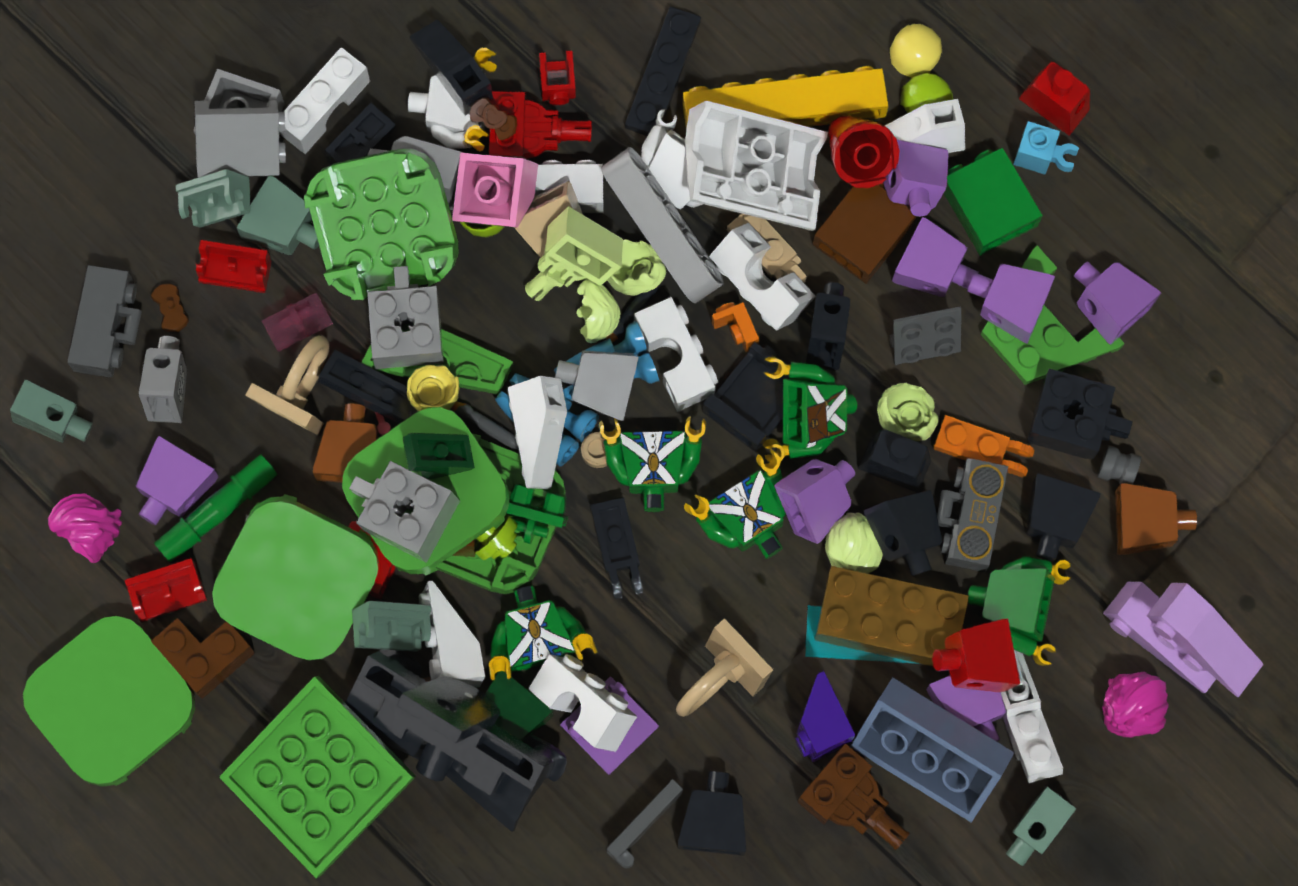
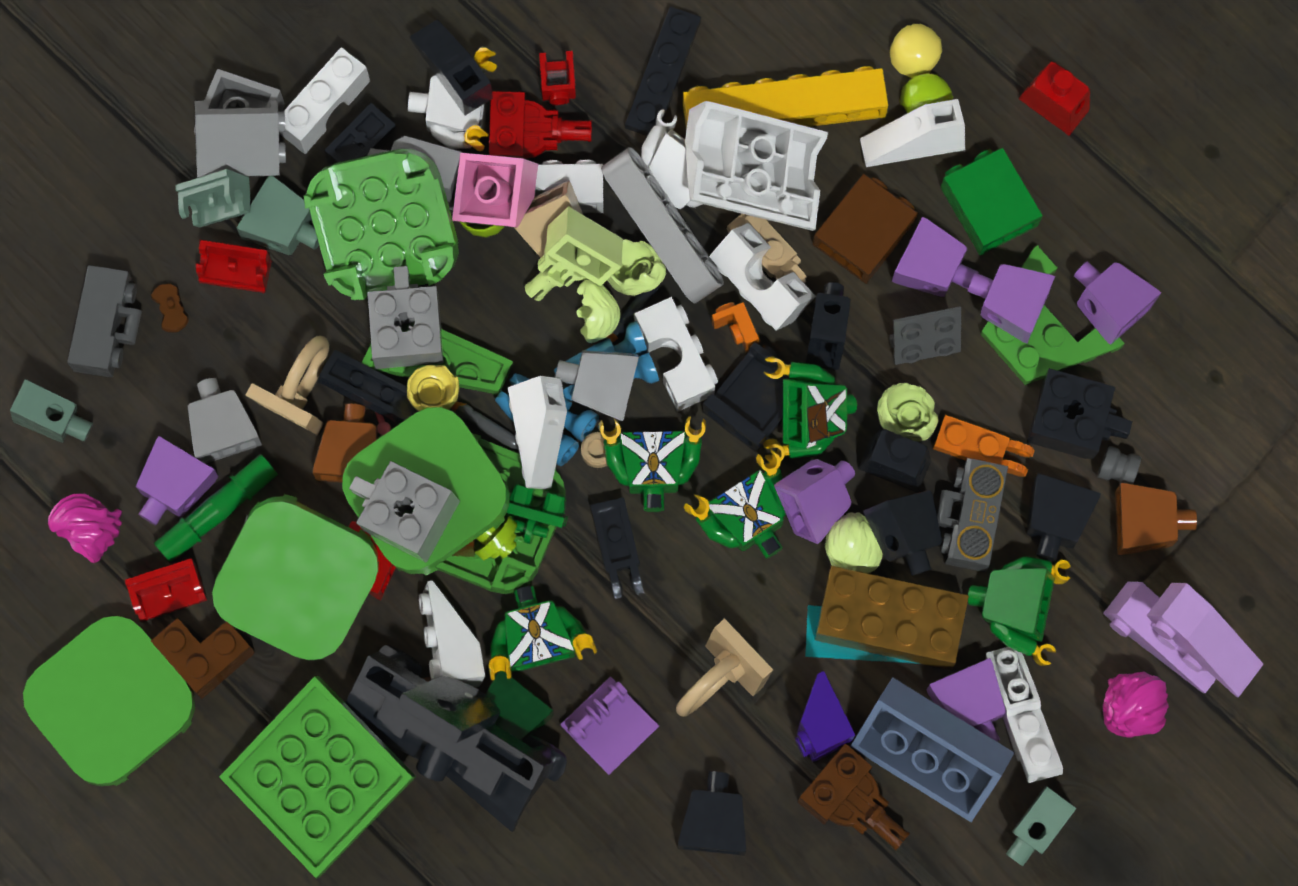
(164, 382): light grey torso -> none
(219, 424): none -> light grey torso
(297, 322): clear pink hips -> none
(391, 626): sand green hinge -> none
(438, 454): dark green slope -> none
(484, 111): reddish brown piece -> none
(603, 714): white arch -> none
(619, 848): dark grey hinge -> none
(862, 151): red cone -> none
(918, 177): medium lavender torso -> none
(980, 658): red torso -> none
(1040, 148): medium azure brick -> none

